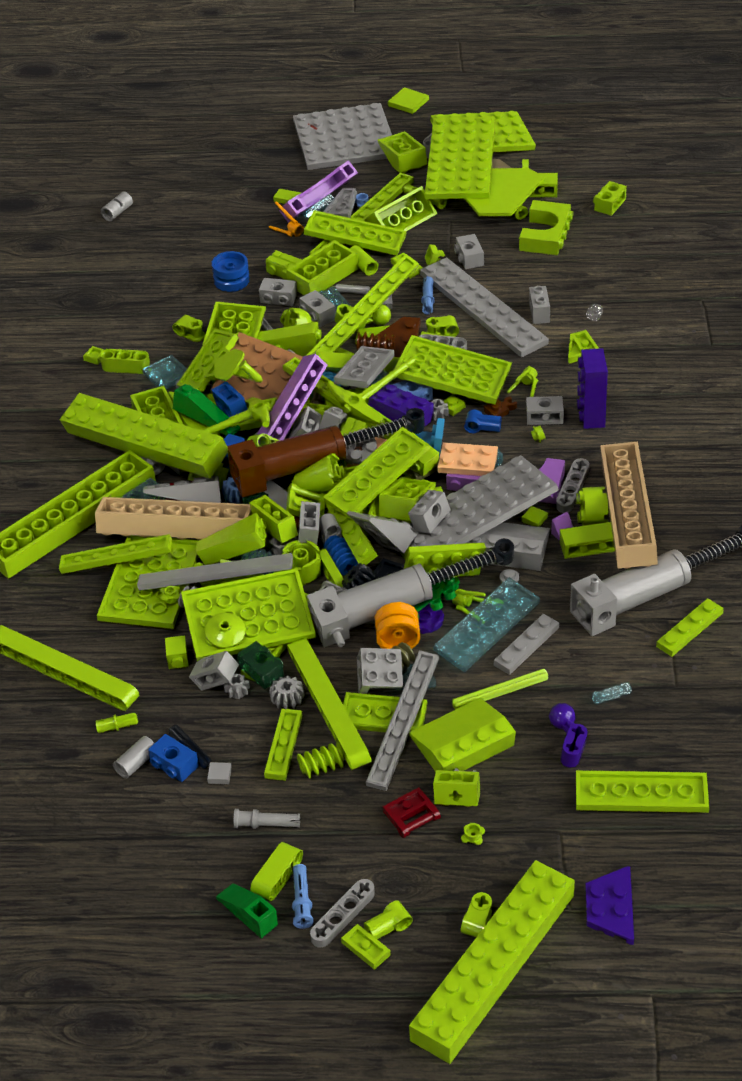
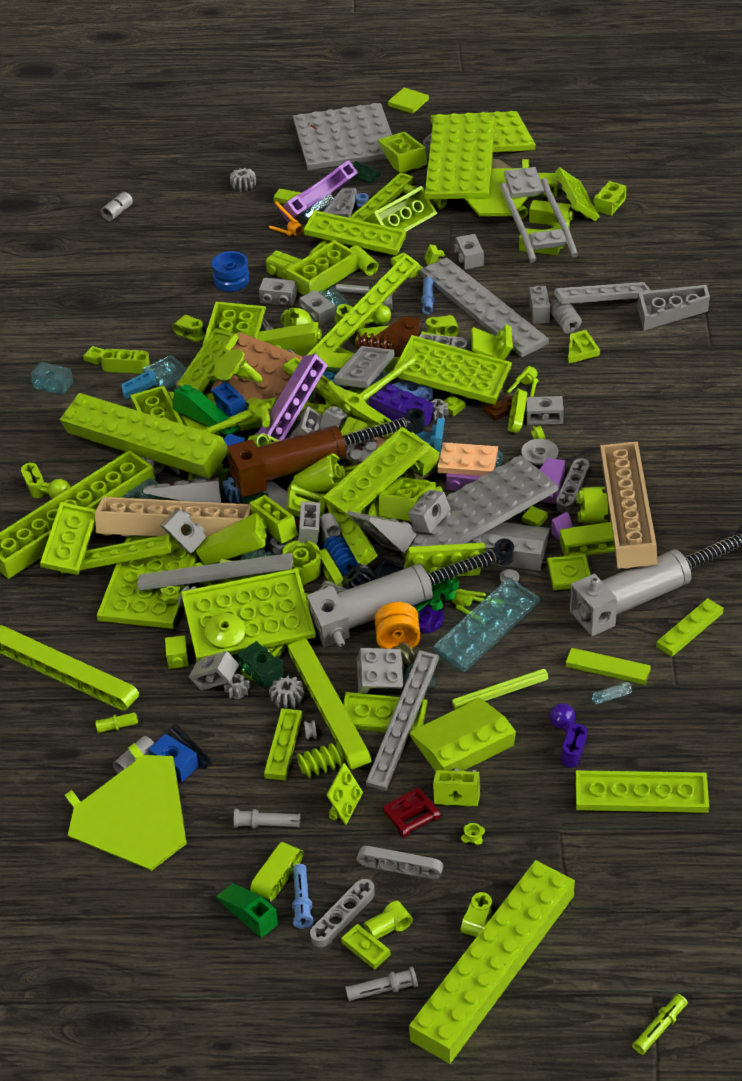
(40, 488): none -> lime beam
(51, 378): none -> clear light blue brick
(68, 538): none -> lime plate
(133, 813): none -> lime flag
(139, 384): none -> dark azure plate
(173, 525): none -> light grey brick
(219, 773): light grey tile -> none
(242, 179): none -> light grey gear
(310, 730): none -> light grey bush
(343, 795): none -> lime hinge
(366, 172): none -> clear green plate
(393, 982): none -> light grey pin
(399, 862): none -> light grey beam
(477, 421): blue piece -> none
(491, 345): none -> lime bracket
(517, 411): none -> lime beam
(526, 183): none -> light grey plate
(526, 644): light grey plate -> none
(538, 450): none -> light grey dish
(565, 316): none -> light grey piece
(567, 570): none -> lime plate
(576, 194): none -> lime plate
(592, 316): clear bush -> none
(592, 388): dark purple brick -> none
(600, 292): none -> light grey plate
(608, 666): none -> lime tile
(611, 904): dark purple wing -> none
(671, 305): none -> light grey wedge
(673, 1008): none -> lime pin

